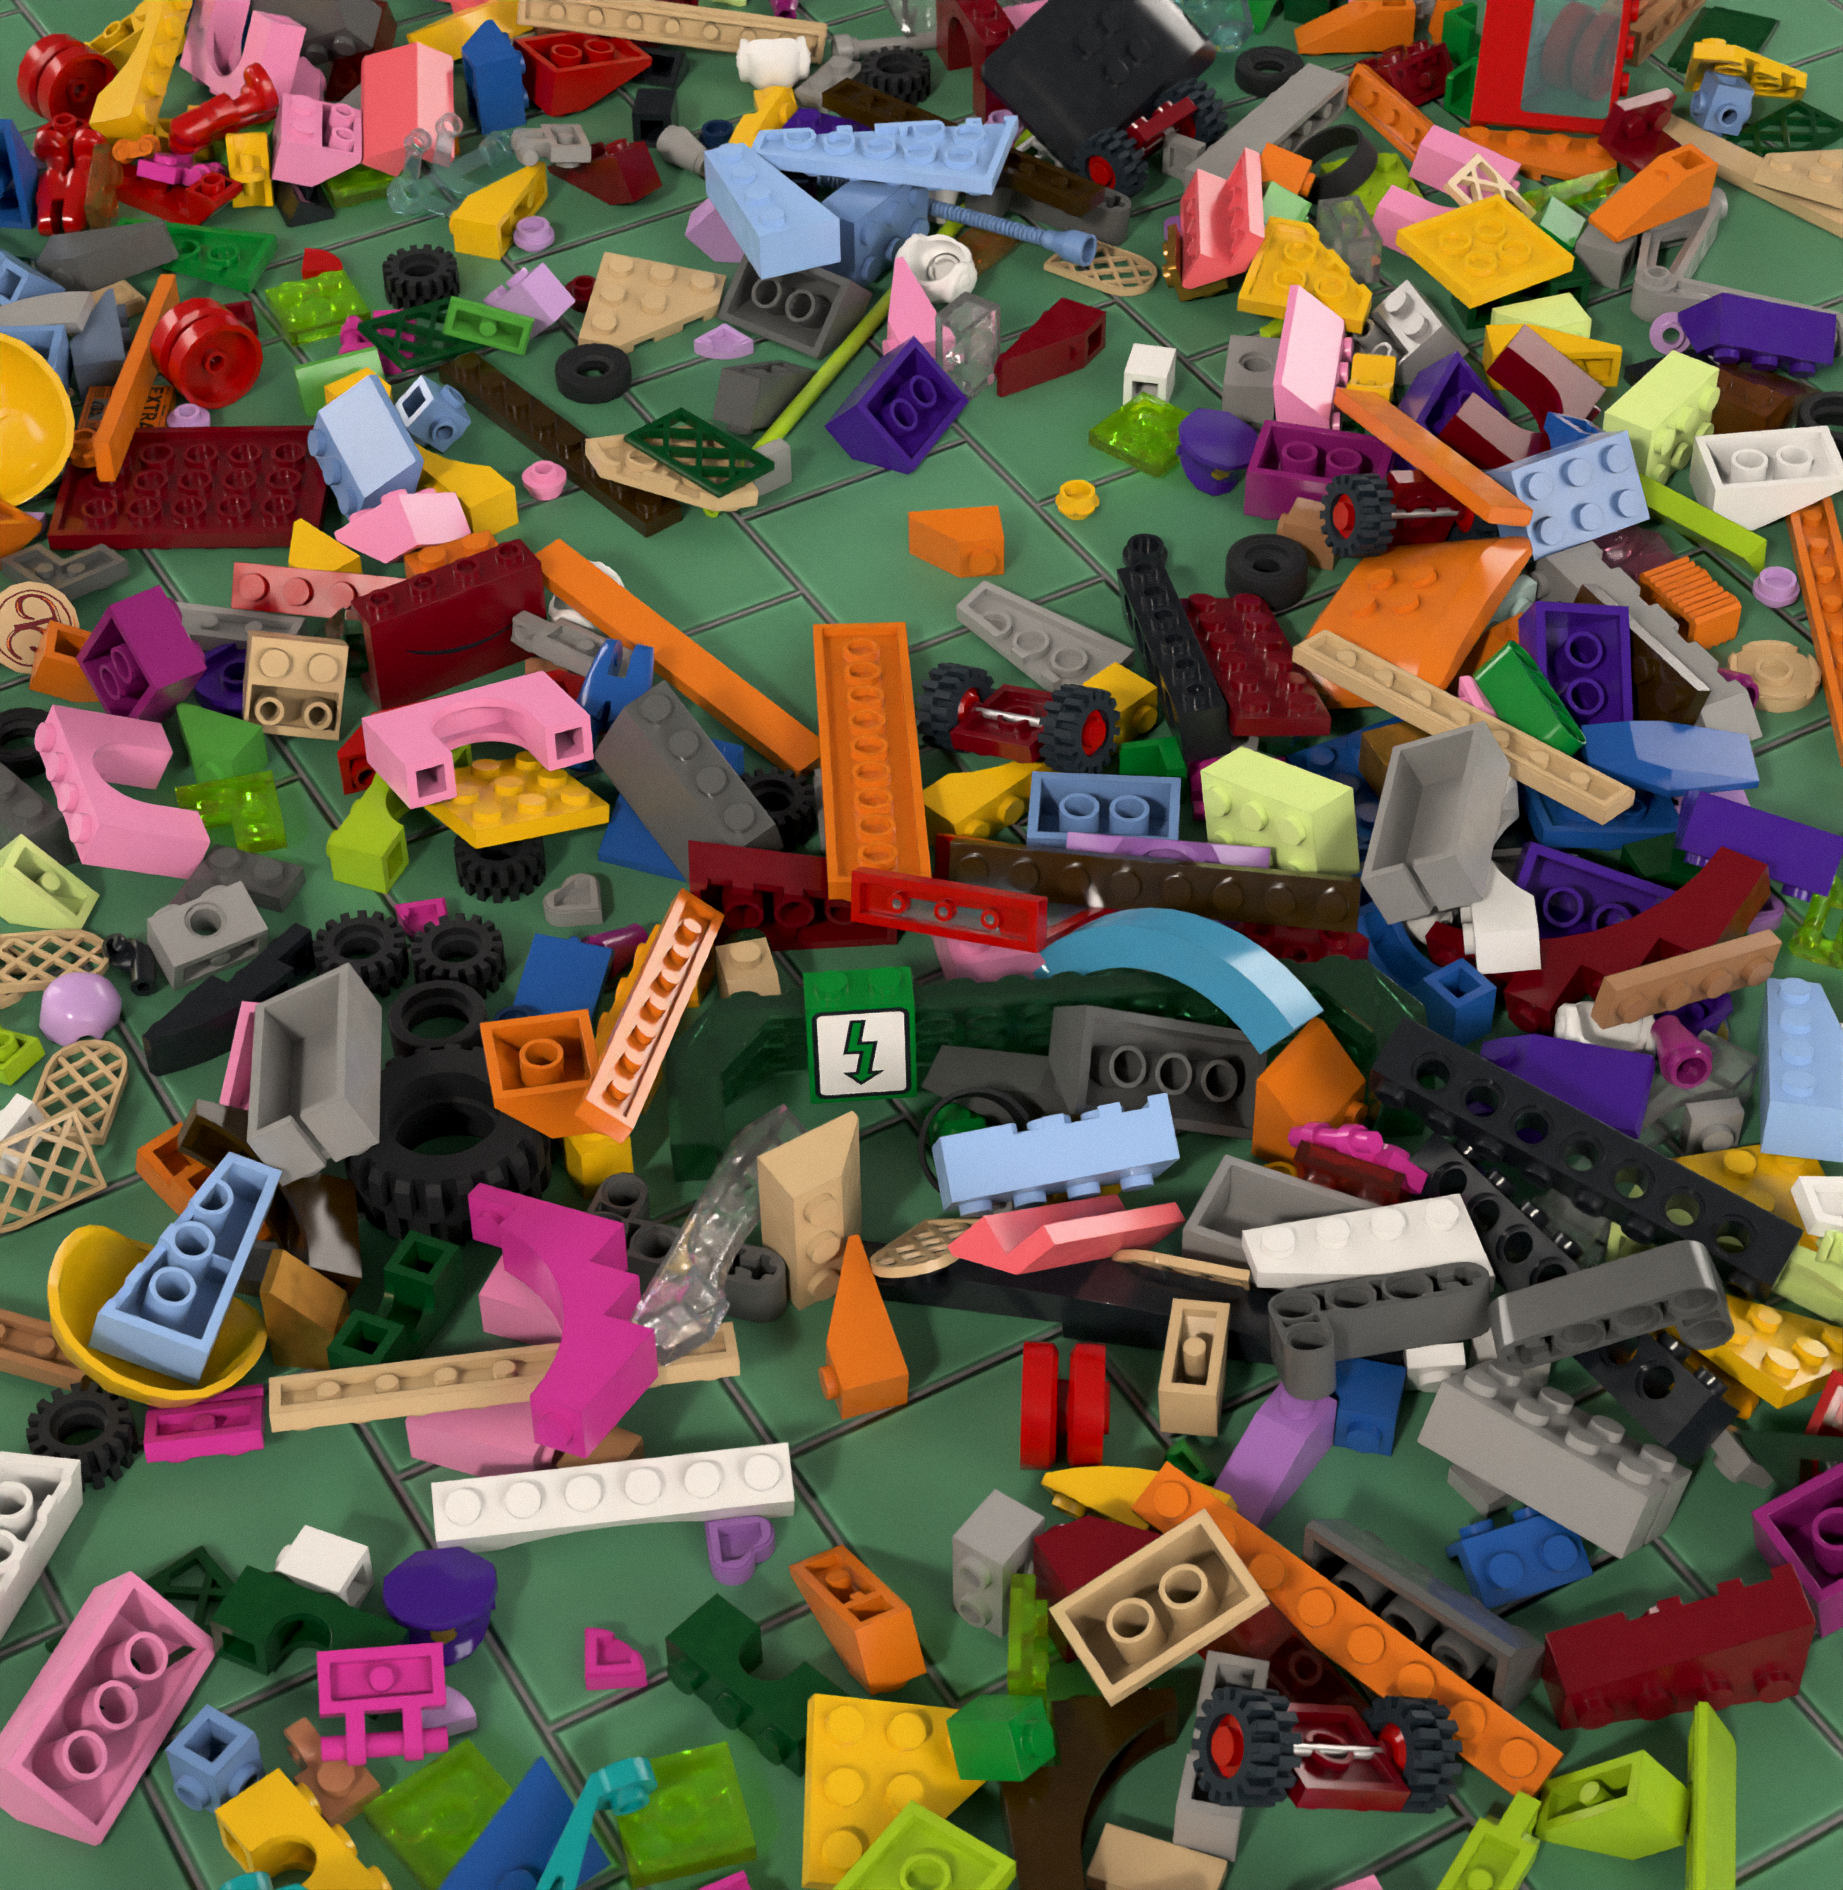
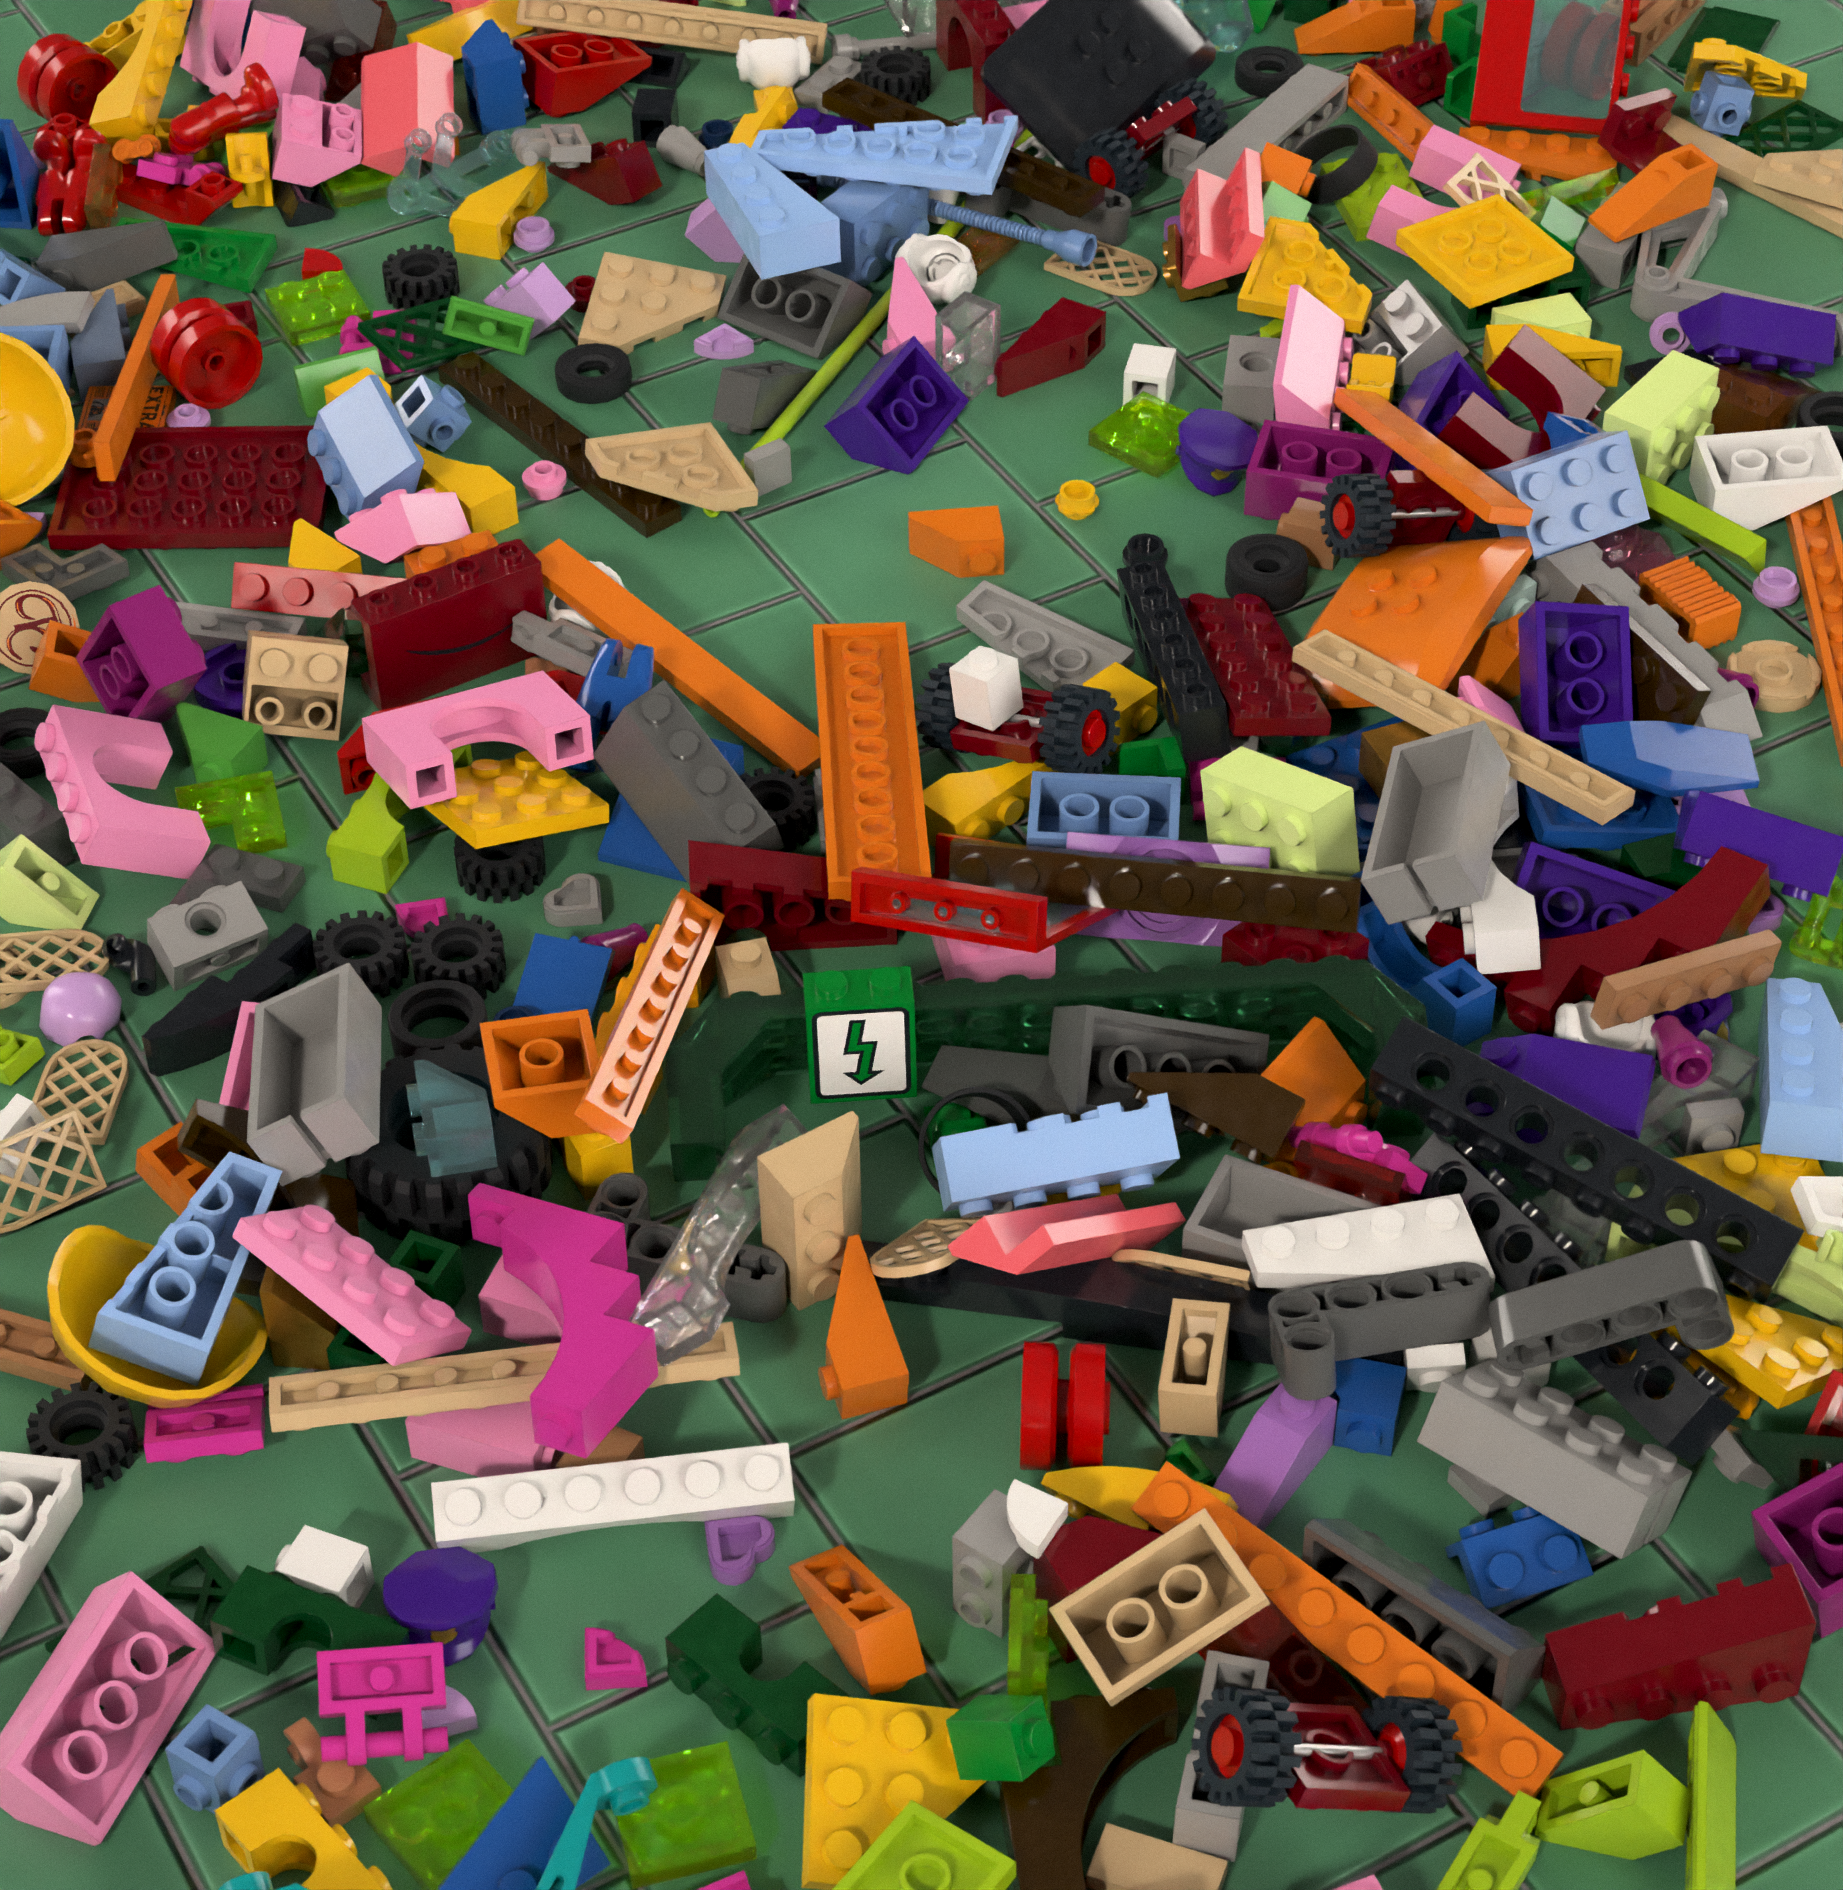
(353, 1284): none -> bright pink plate
(455, 1121): none -> clear light blue slope
(701, 431): dark green window -> none
(986, 688): none -> white brick
(1034, 1517): none -> white tile
(1200, 953): dark azure arch -> none
(1235, 1105): none -> dark brown slope
(1352, 235): clear brick -> none
(1527, 699): green beam -> none

